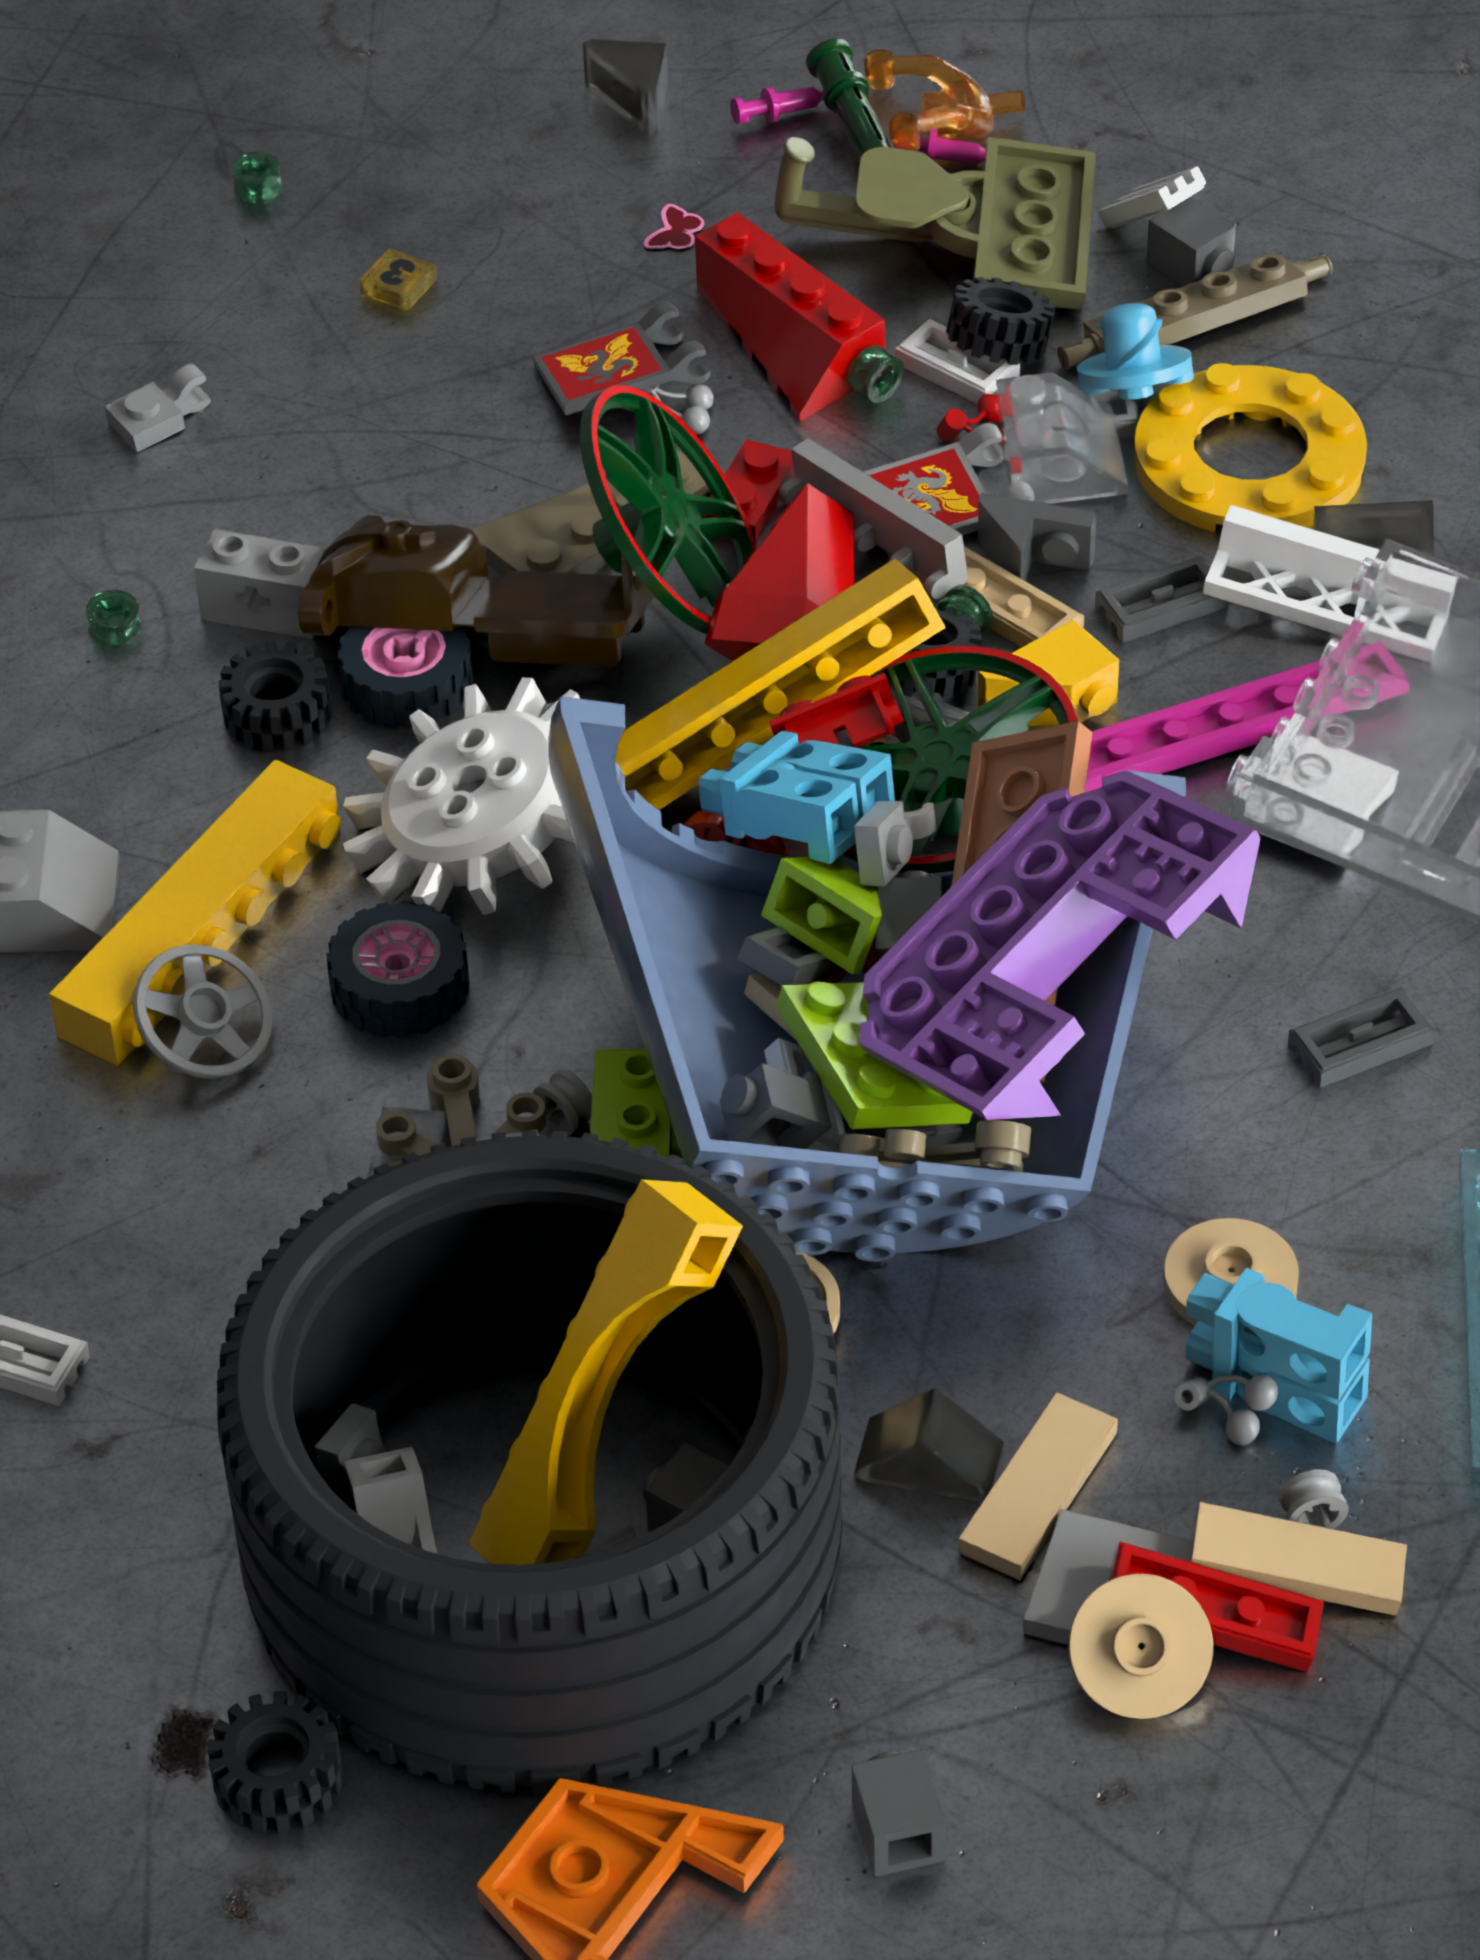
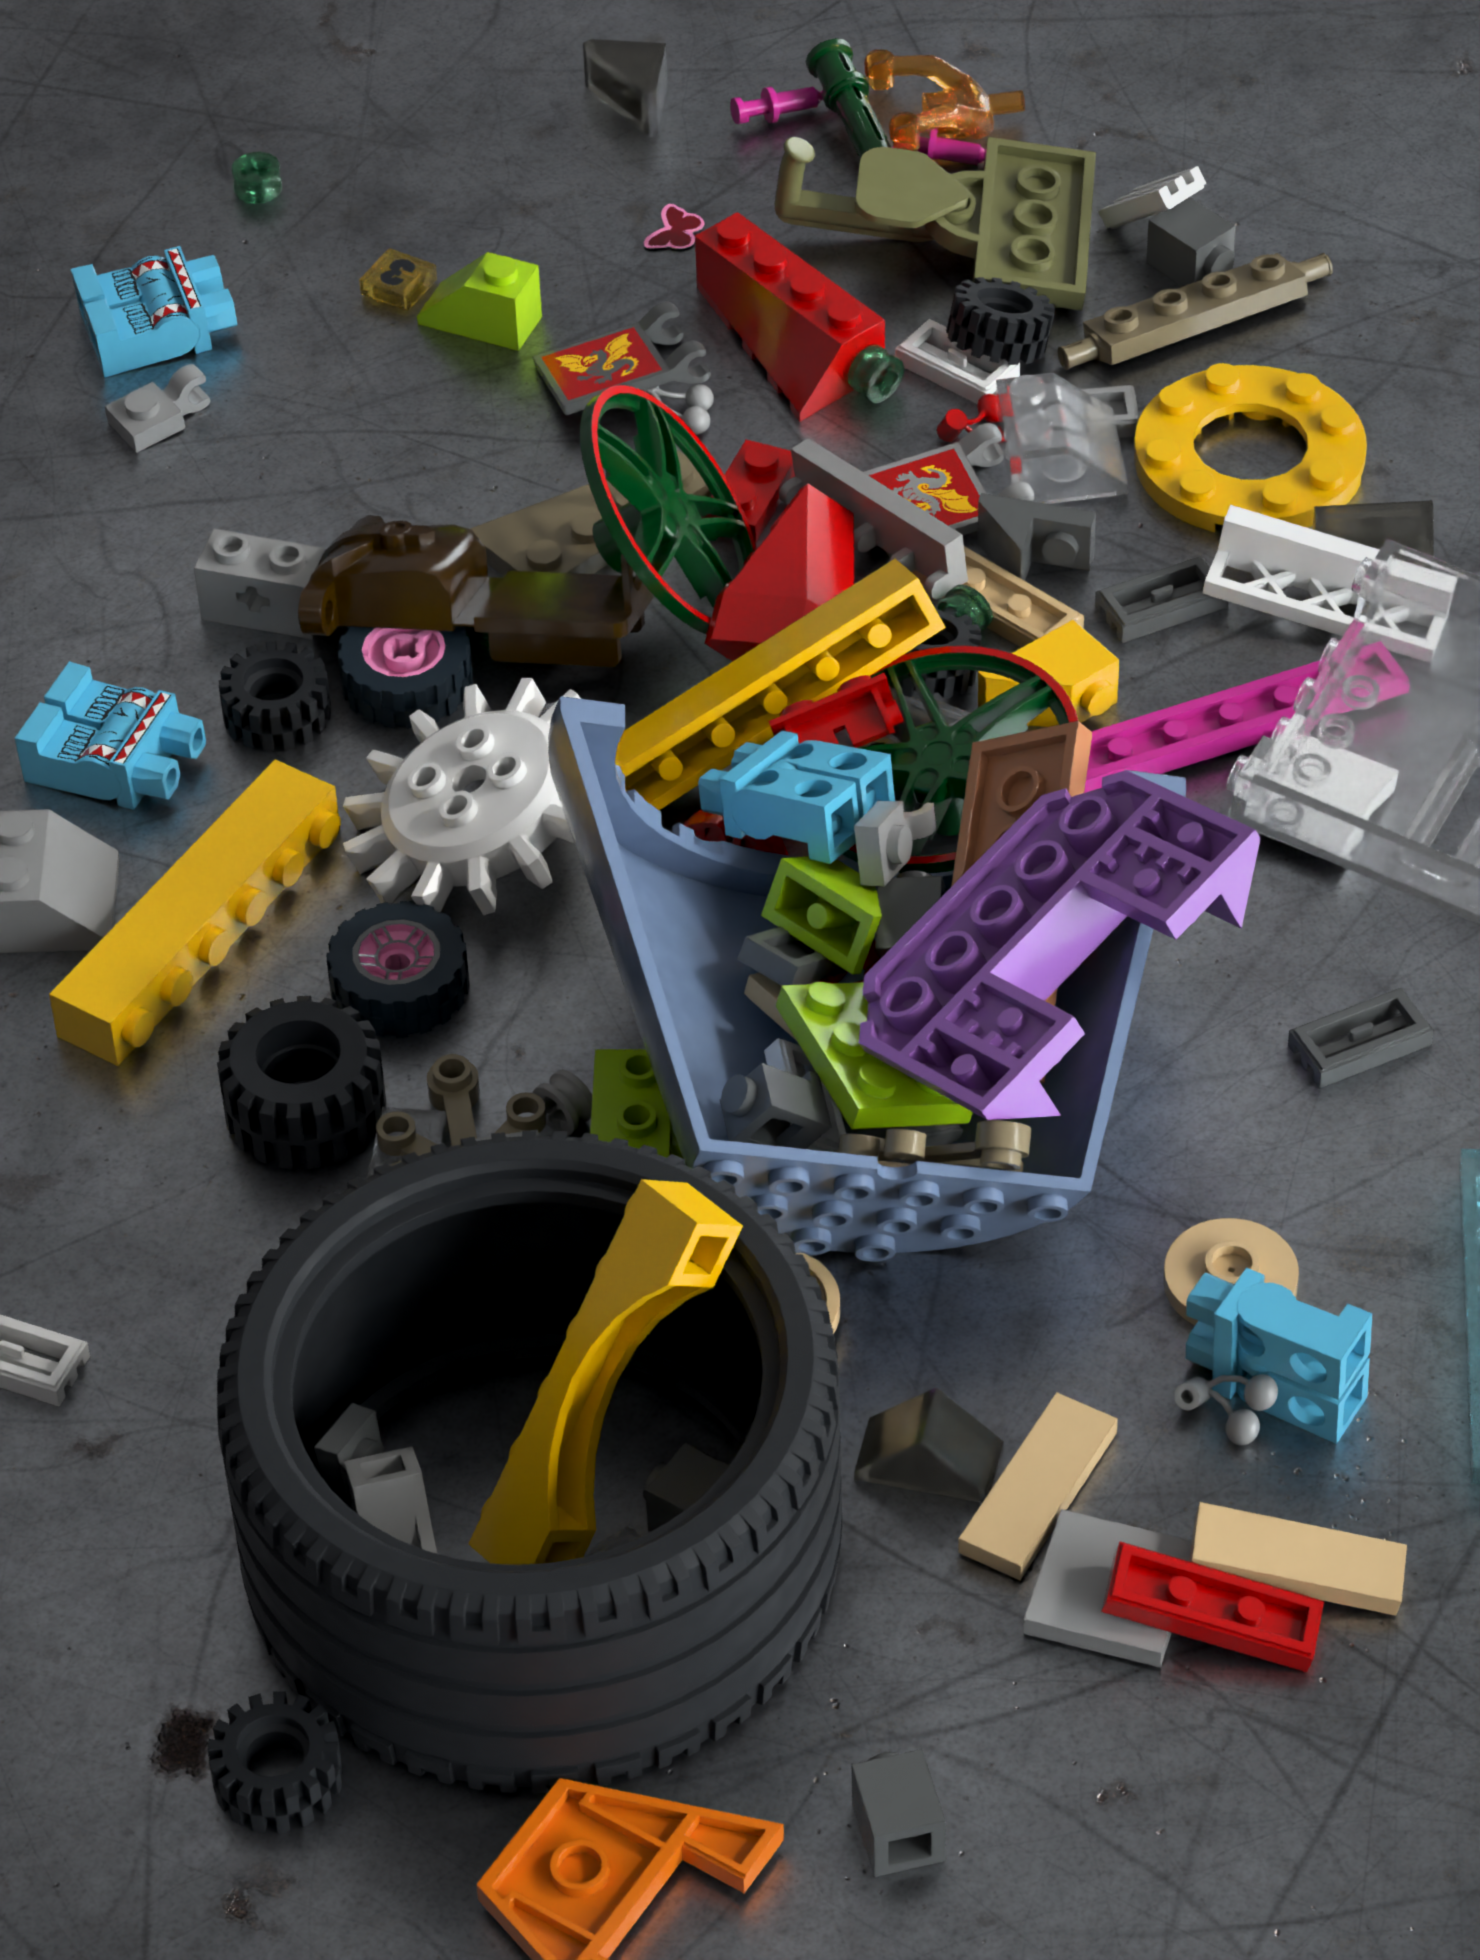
(107, 740): none -> medium azure hips
(108, 606): clear green bush -> none
(152, 309): none -> medium azure hips
(202, 1013): light grey wheel -> none
(310, 1118): none -> black tyre
(487, 301): none -> lime slope
(1107, 1654): tan piece -> none
(1133, 355): medium azure plate -> none
(1314, 1499): light grey bush -> none

